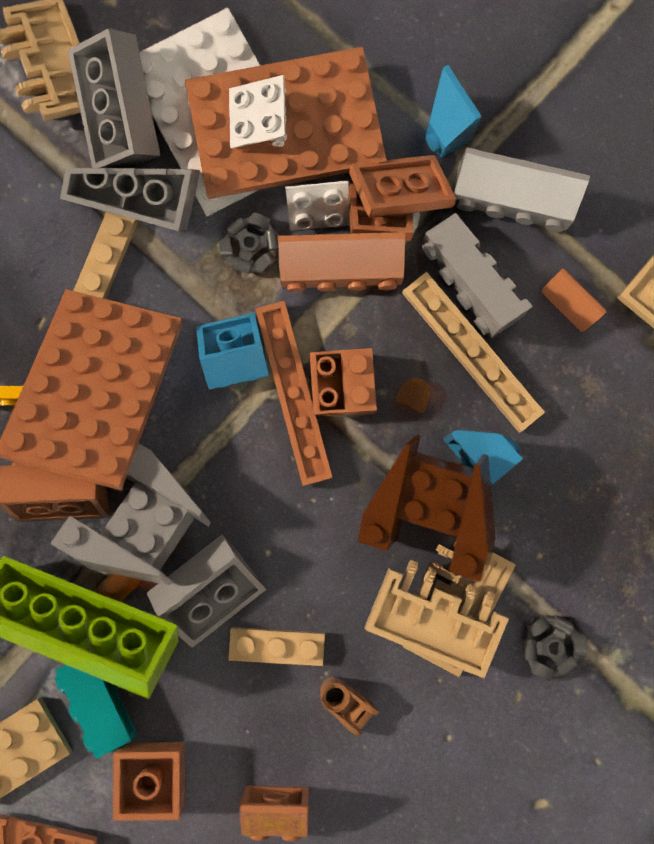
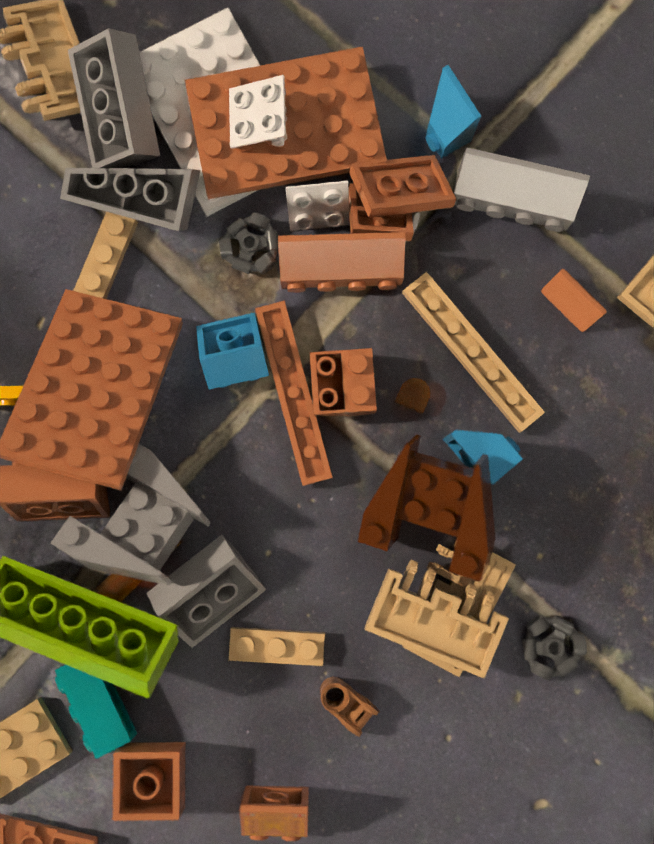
(474, 277): light grey wedge -> none

